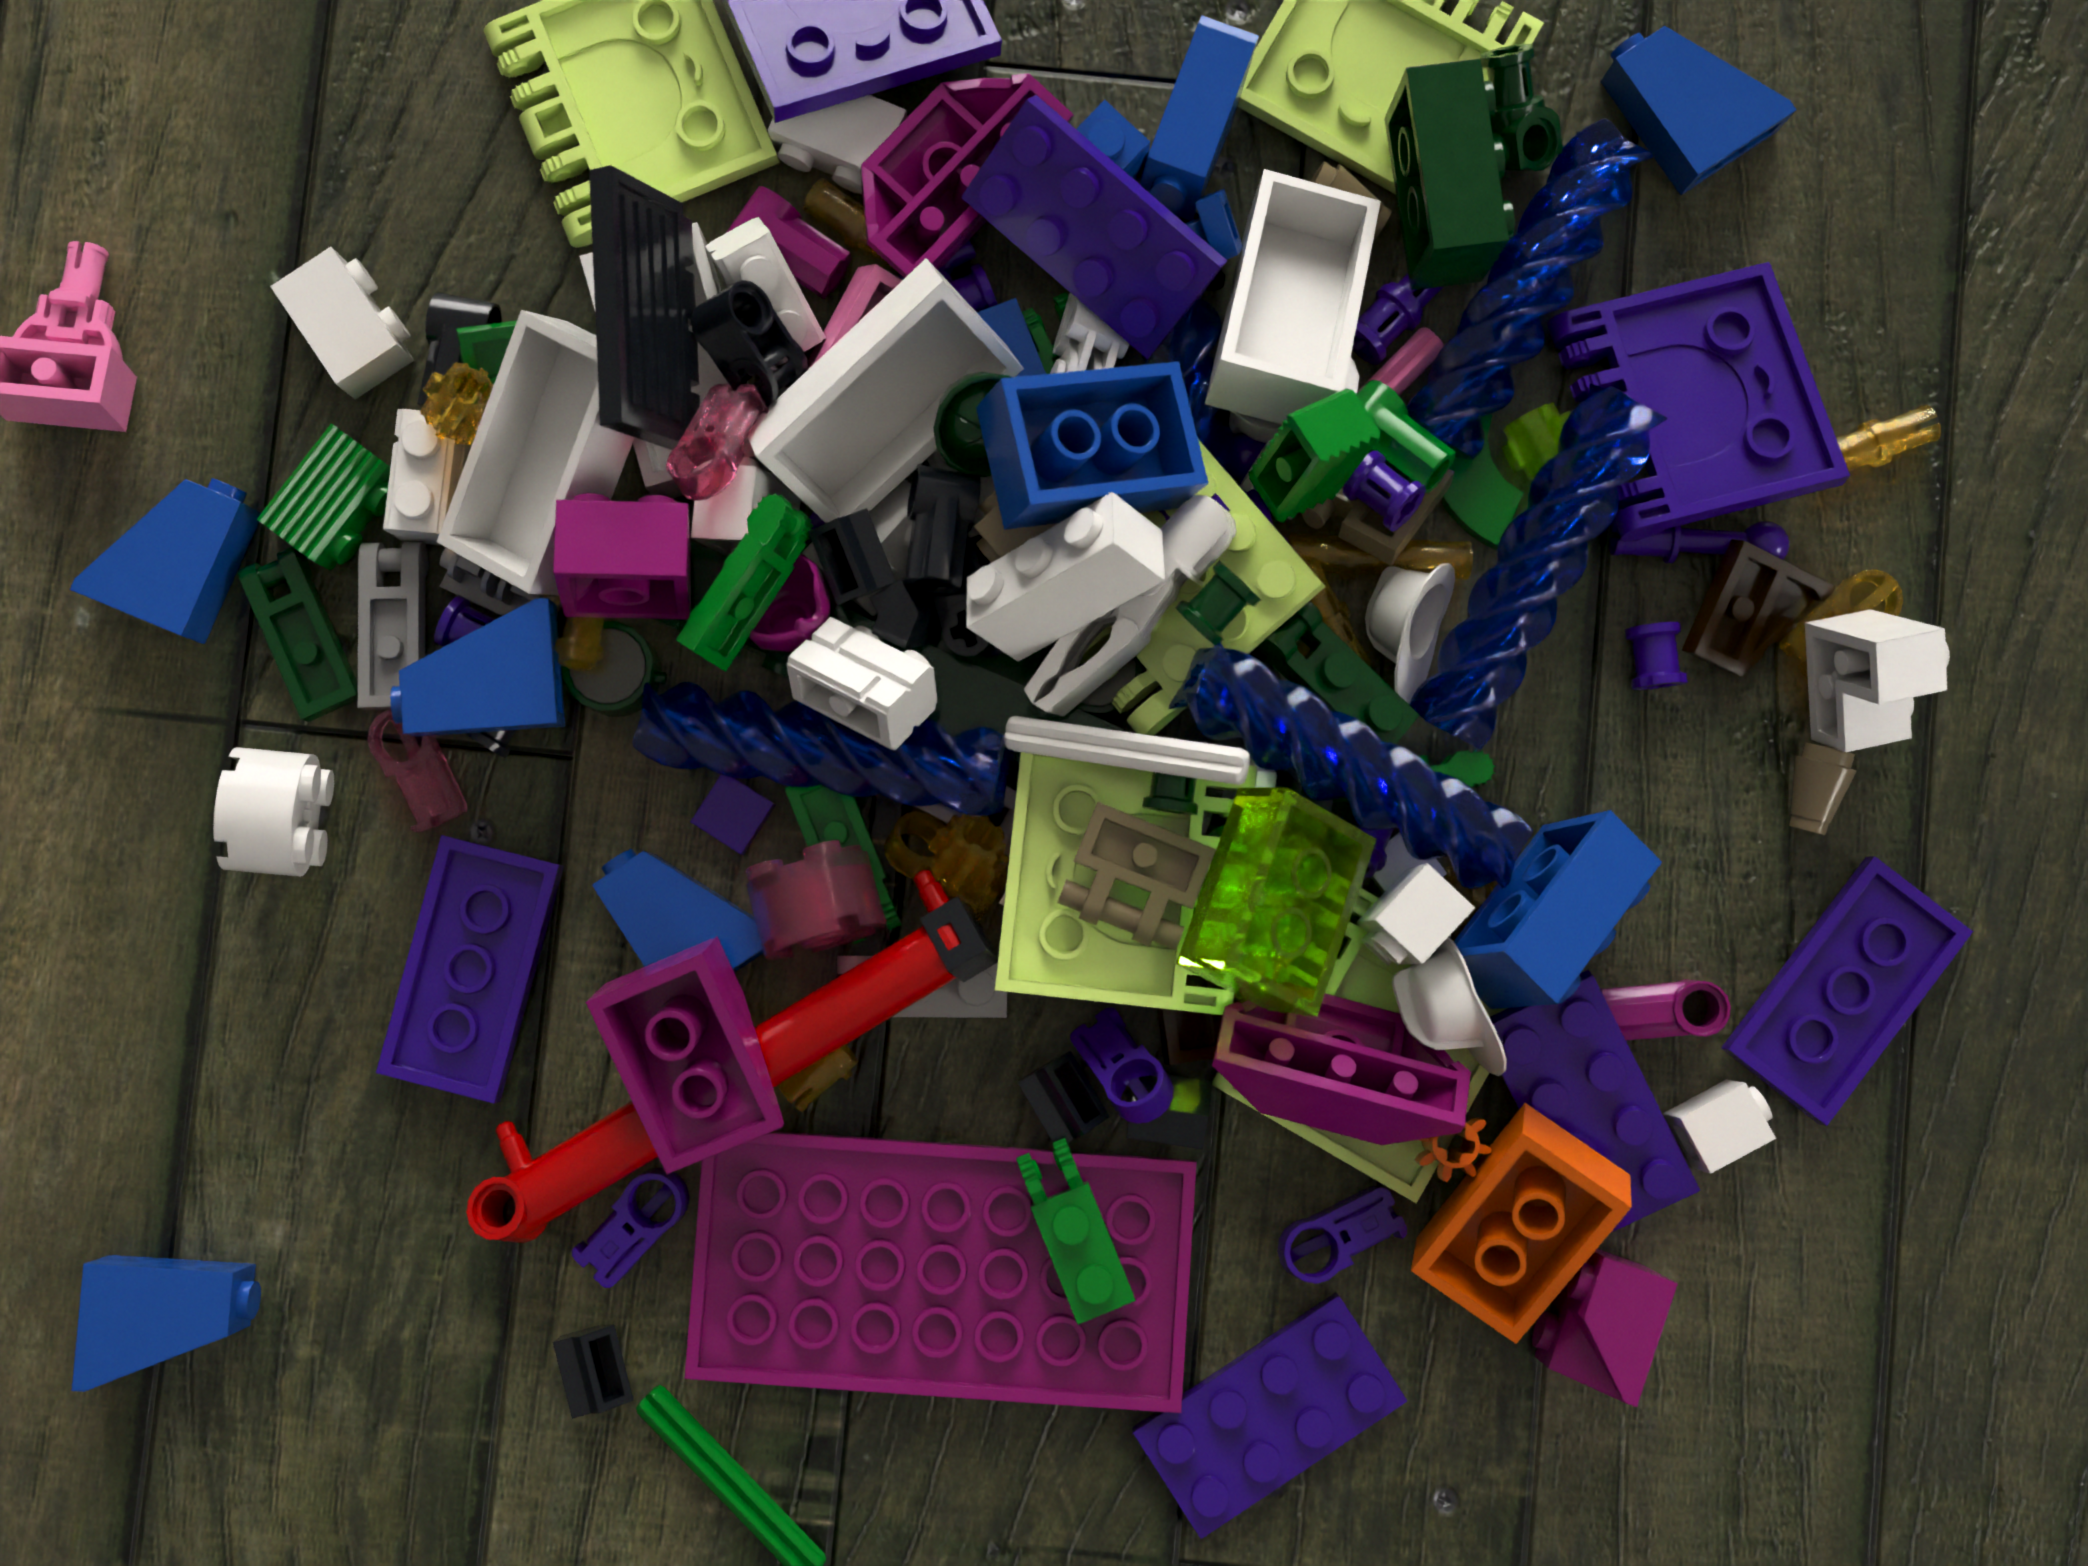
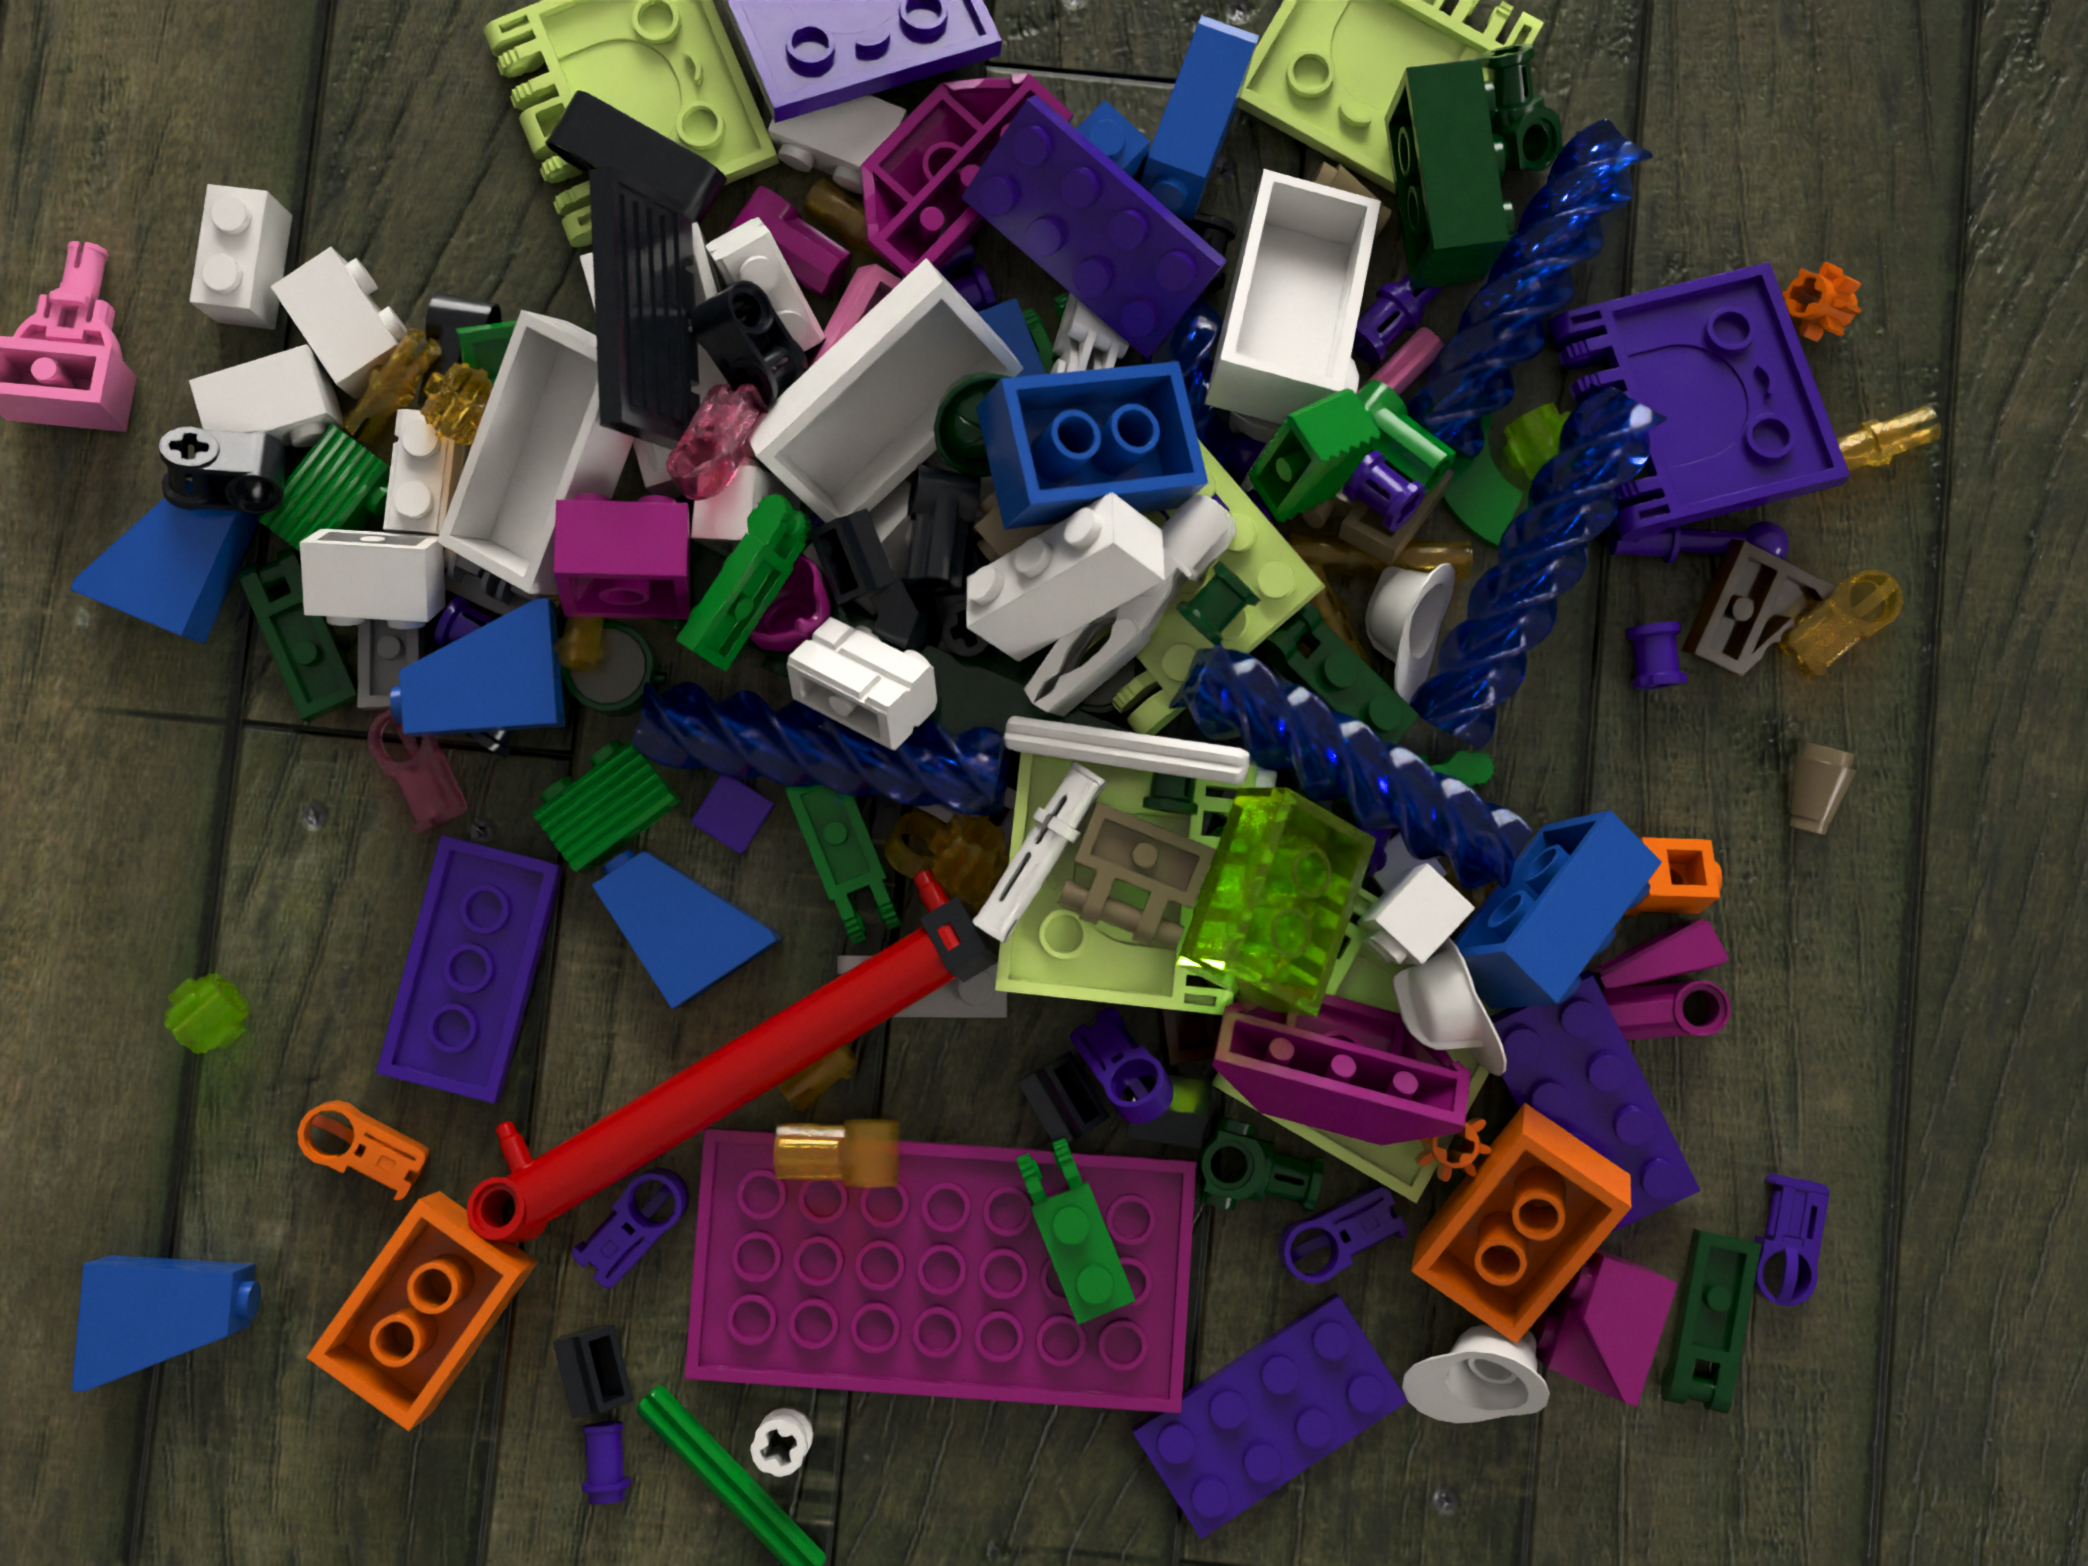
(206, 1013): none -> clear neon green gear
(228, 470): none -> black piece
(240, 256): none -> white brick
(272, 812): white brick -> none
(276, 395): none -> white brick
(372, 577): none -> white brick
(374, 1150): none -> orange piece
(392, 385): none -> clear yellow pin
(421, 1311): none -> orange brick
(599, 135): none -> black beam
(604, 1463): none -> dark purple pin
(605, 805): none -> green brick
(688, 1054): magenta slope -> none
(776, 1459): none -> white bush
(814, 901): clear pink brick -> none
(857, 1152): none -> clear yellow piece
(1040, 851): none -> white pin
(1217, 224): blue tile -> none
(1258, 1170): none -> dark green connector
(1478, 1379): none -> white piece
(1676, 951): none -> magenta slope
(1685, 879): none -> orange brick
(1690, 105): blue slope -> none
(1711, 1319): none -> dark green plate
(1721, 1125): white brick -> none
(1796, 1227): none -> dark purple piece
(1822, 301): none -> orange gear
(1846, 990): dark purple plate -> none
(1866, 675): white brick -> none

